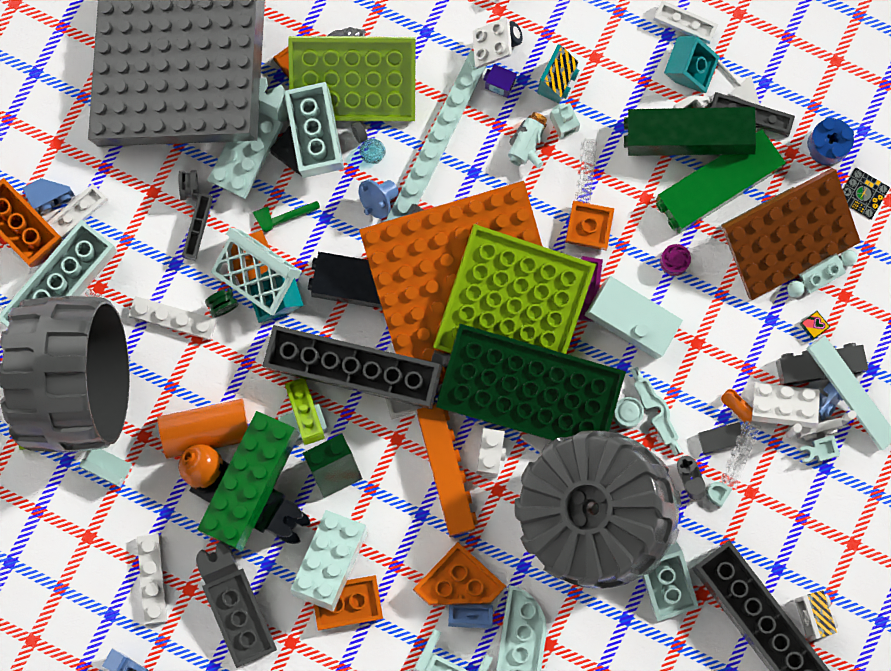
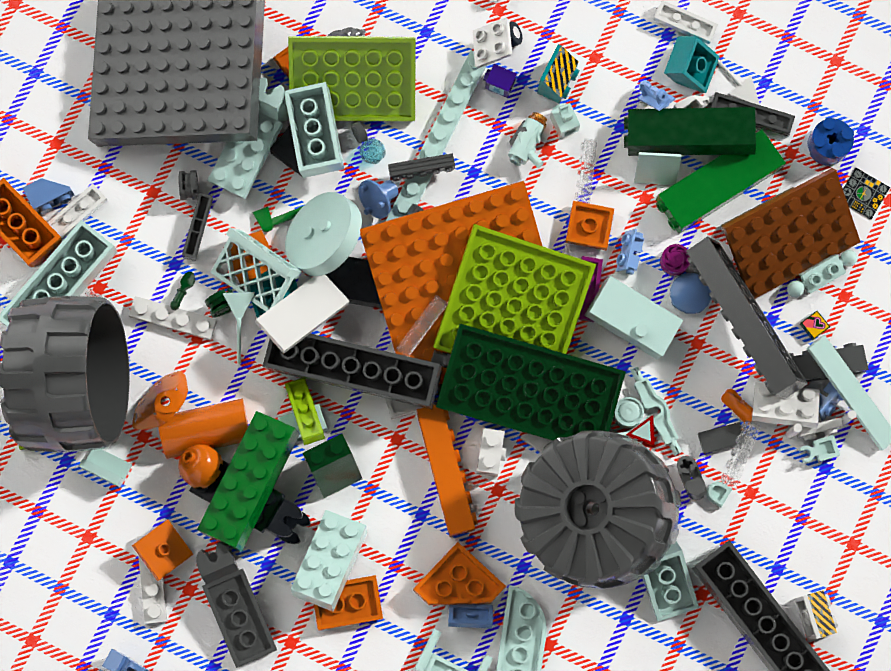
(152, 402): none -> orange piece
(162, 550): none -> orange plate
(187, 281): none -> dark green piece
(239, 303): none -> light aqua piece
(302, 312): none -> white tile
(323, 234): none -> light aqua brick
(421, 167): none -> dark grey piece
(422, 326): none -> clear piece
(631, 242): none -> light blue hinge
(643, 431): none -> piece
(654, 96): none -> light blue hinge
(657, 168): none -> light aqua piece
(689, 294): none -> medium blue dish
(746, 318): none -> dark grey brick

